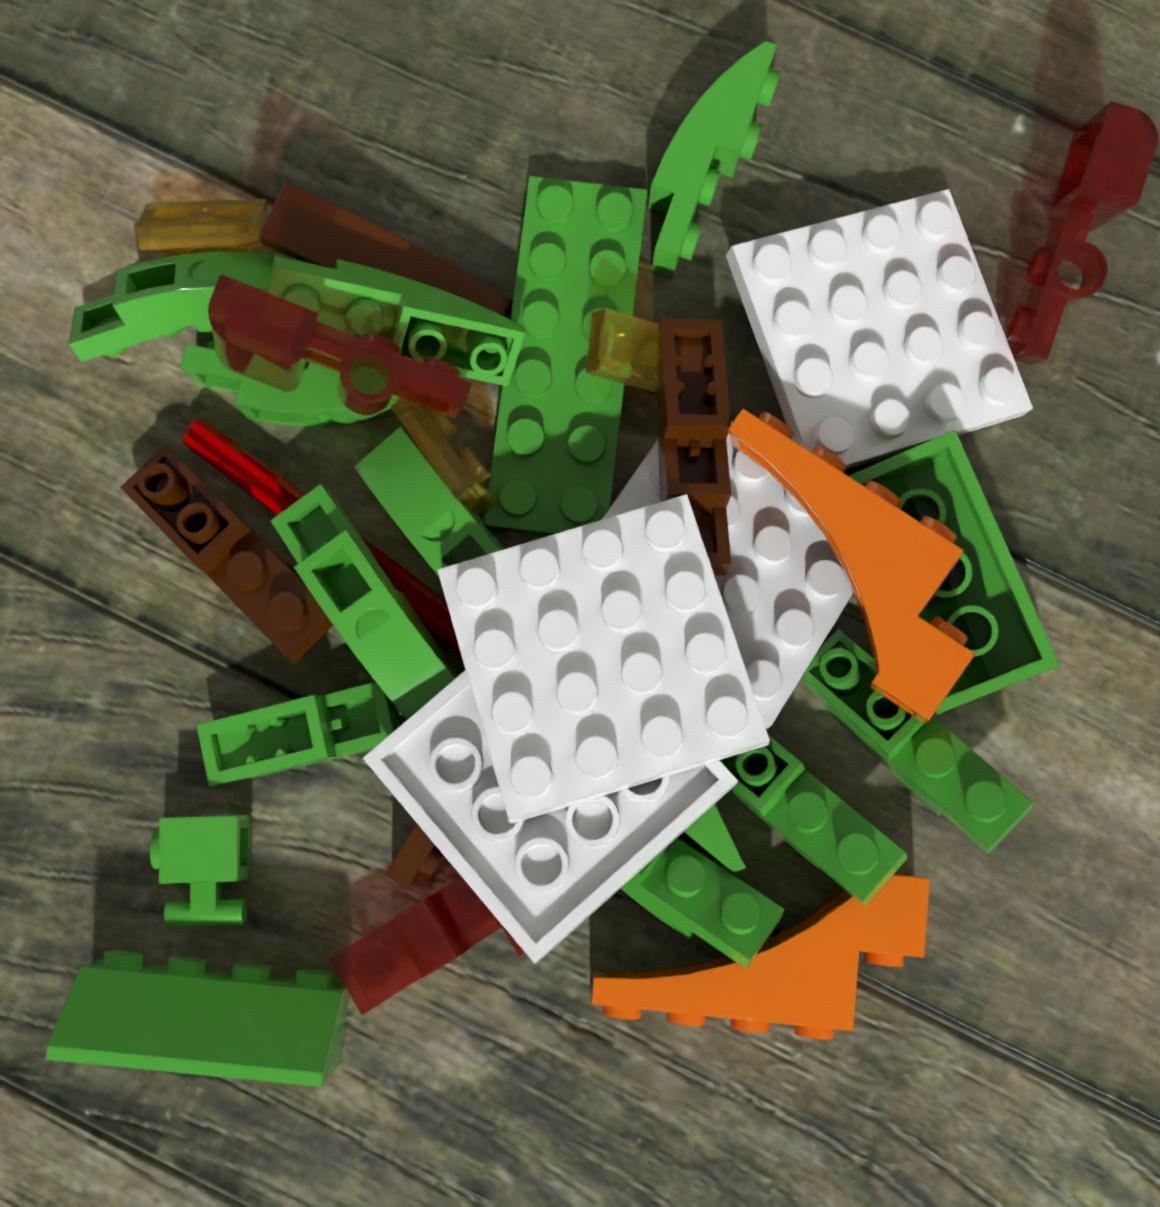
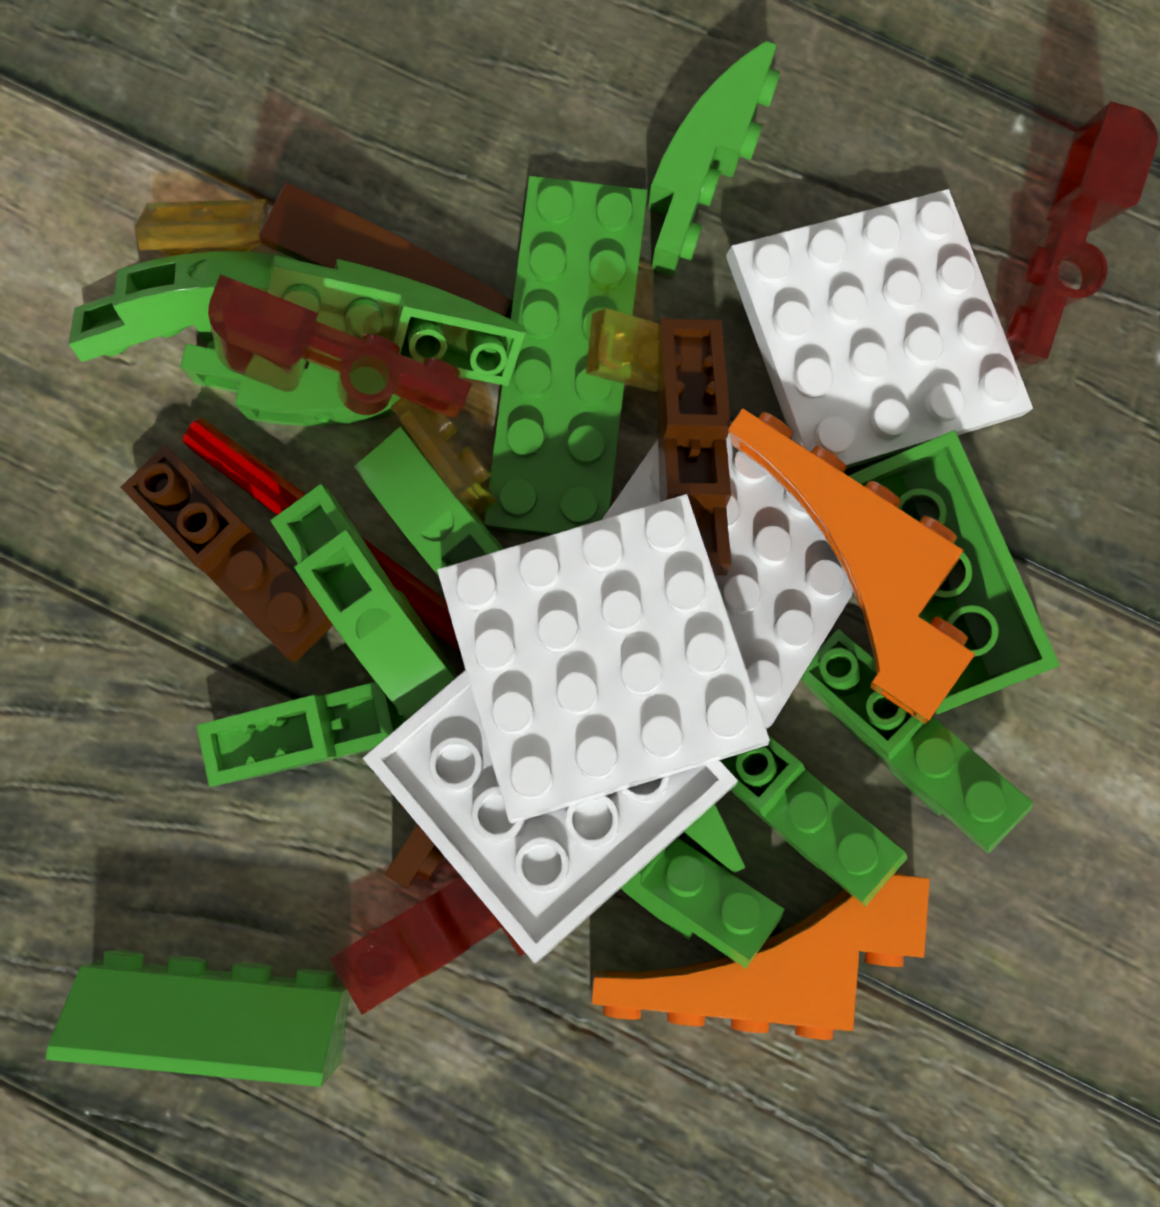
(205, 855): bright green brick -> none

